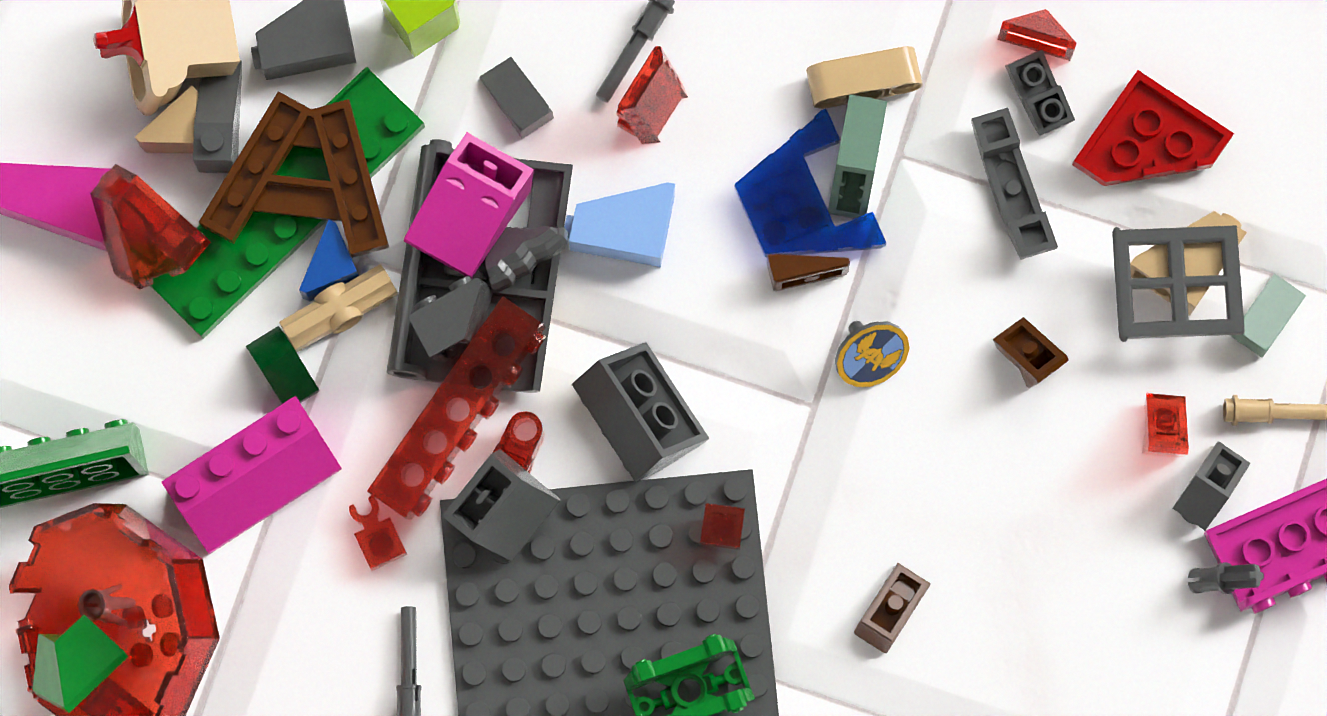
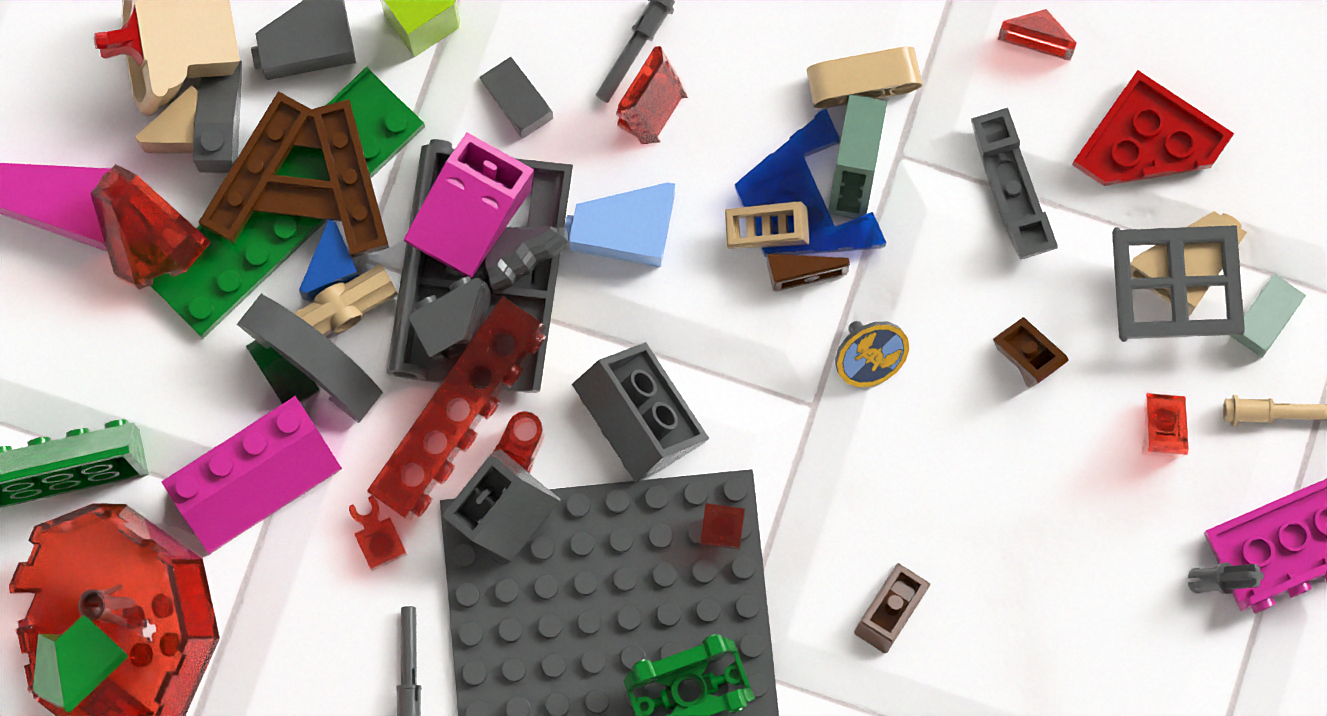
(311, 354): none -> dark grey slope
(766, 212): none -> tan slope
(1039, 92): dark grey slope -> none
(1211, 486): dark grey slope -> none

